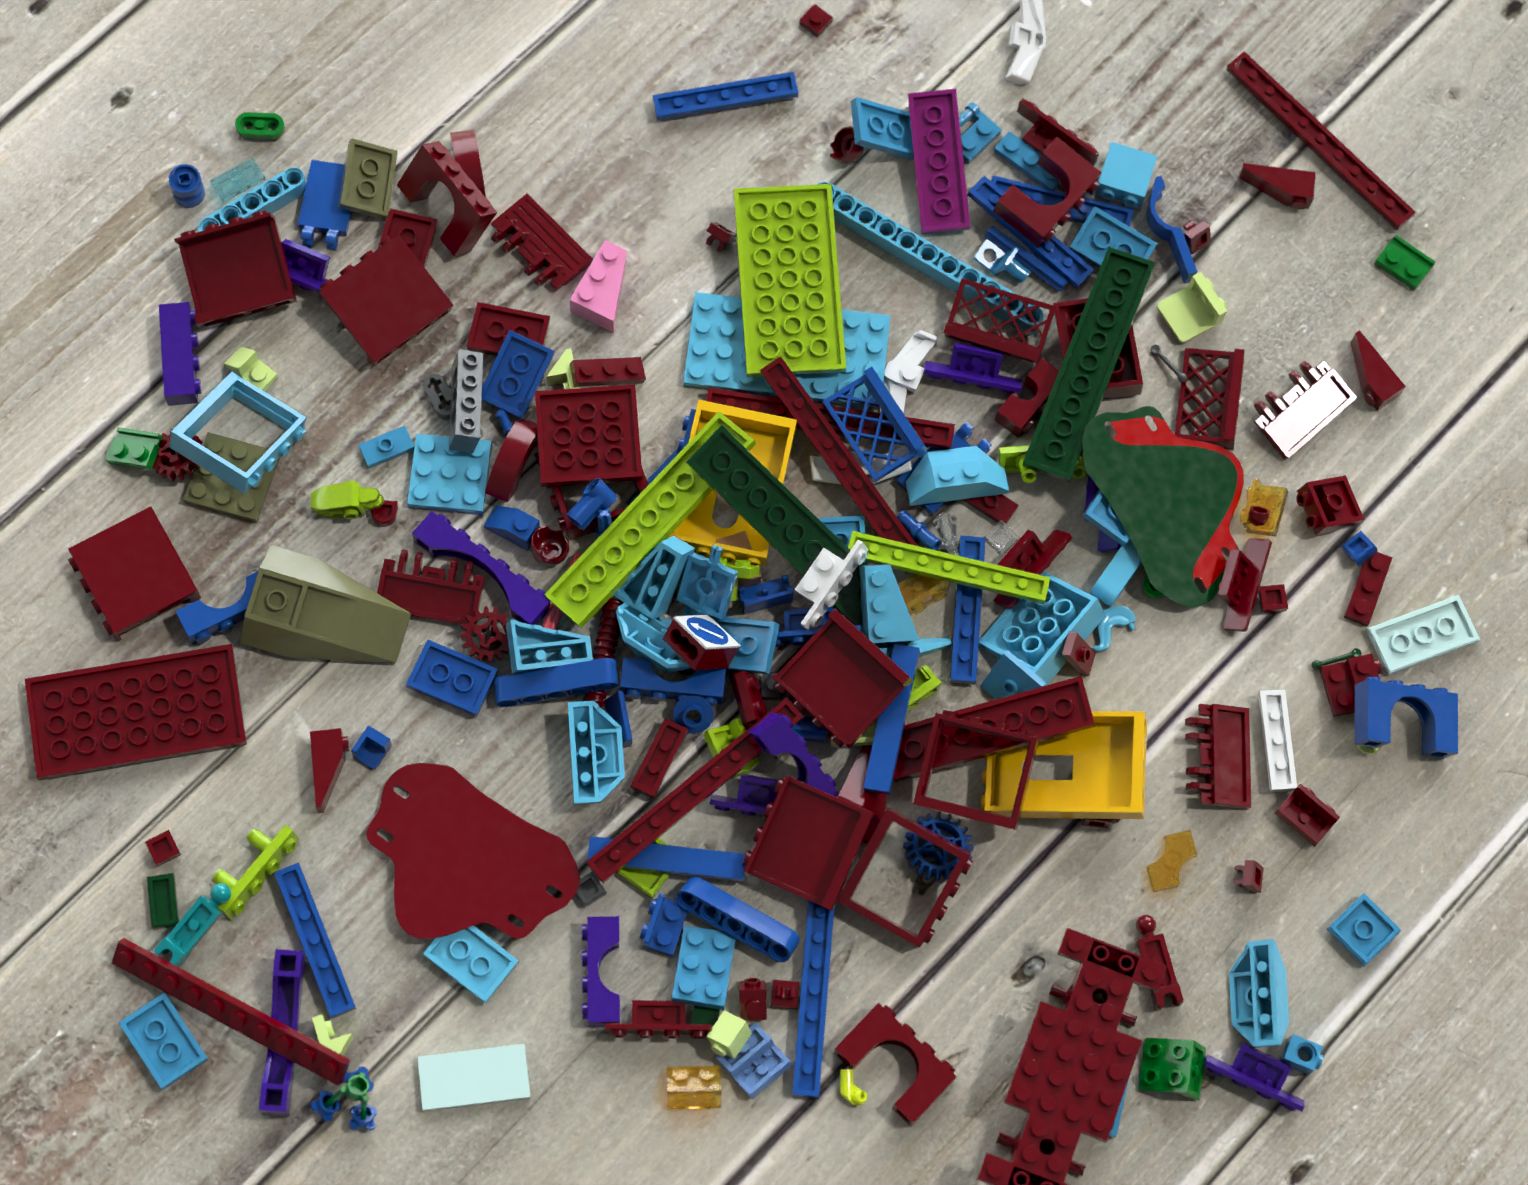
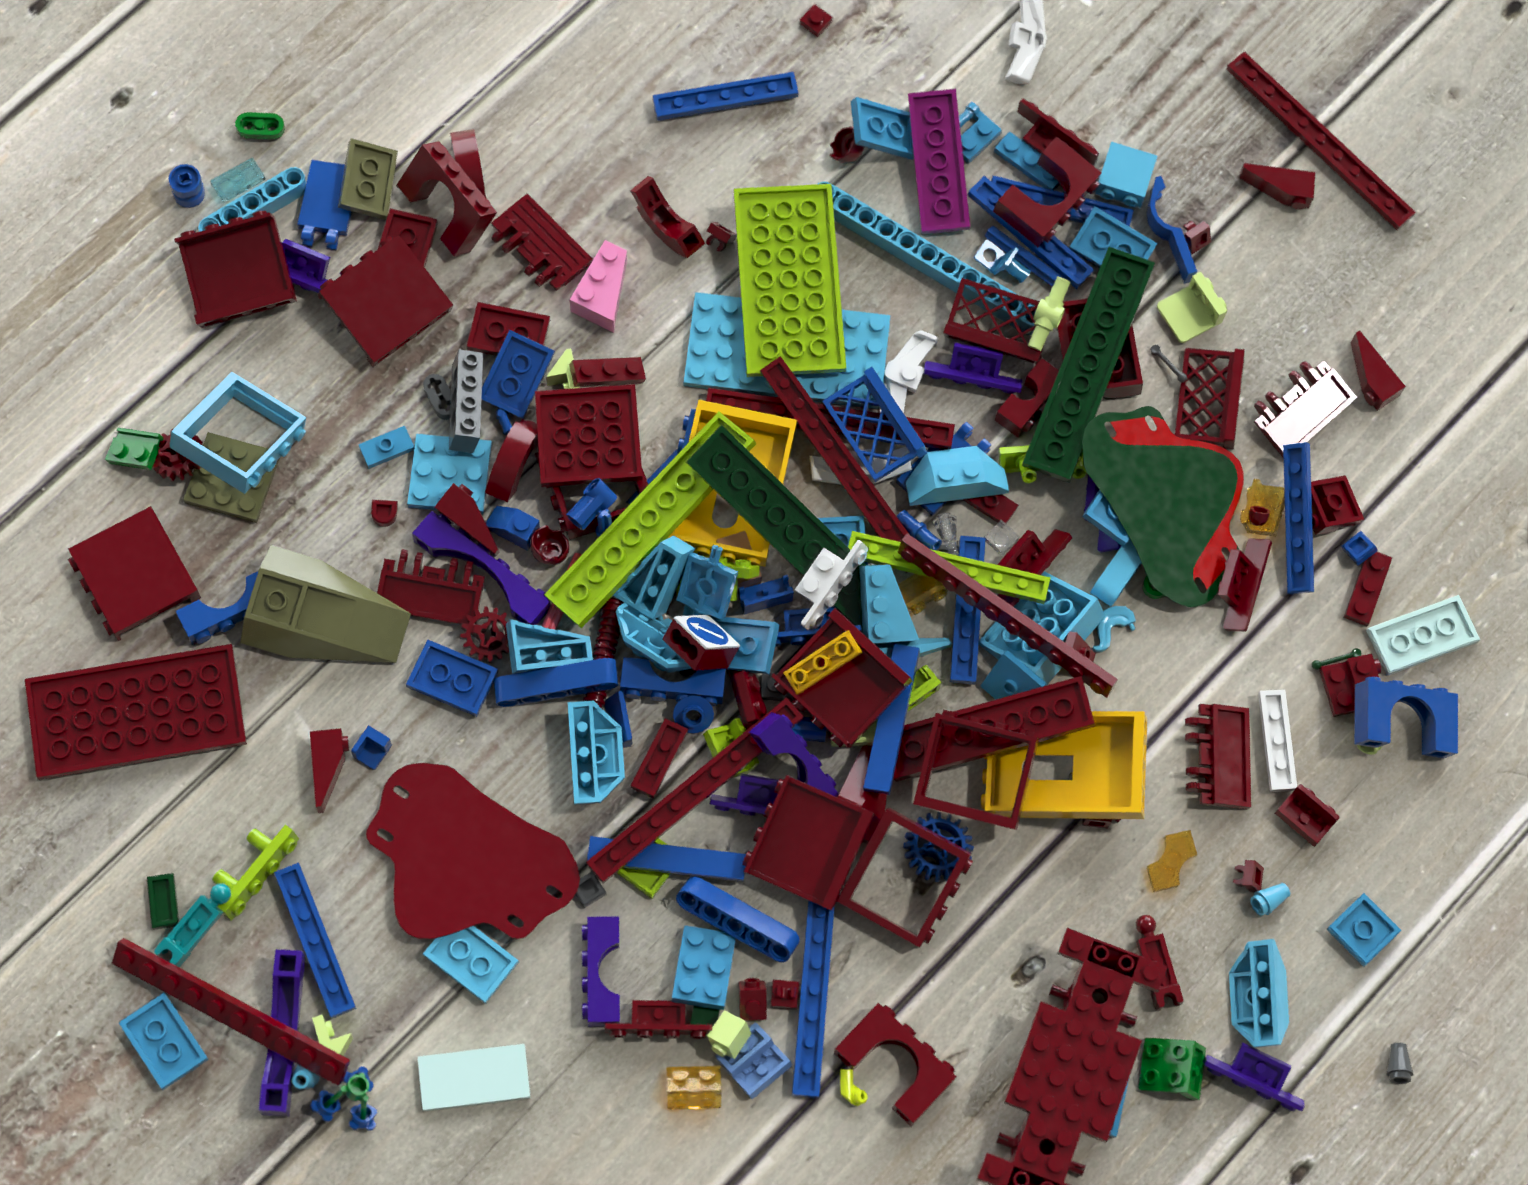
(162, 848): dark red plate -> none
(178, 353): dark purple brick -> none
(247, 365): yellowish green slope -> none
(311, 1078): none -> medium azure cone
(345, 500): lime hinge -> none
(464, 512): none -> dark red slope
(664, 221): none -> dark red arch
(664, 927): blue bracket -> none
(835, 654): none -> yellow tile
(1006, 615): none -> dark red plate
(1049, 313): none -> yellowish green pin
(1269, 899): none -> medium azure cone
(1273, 598): dark red plate -> none
(1290, 1054): dark azure brick -> none
(1298, 518): none -> blue tile
(1399, 1064): none -> dark grey cone
(1404, 262): green plate -> none

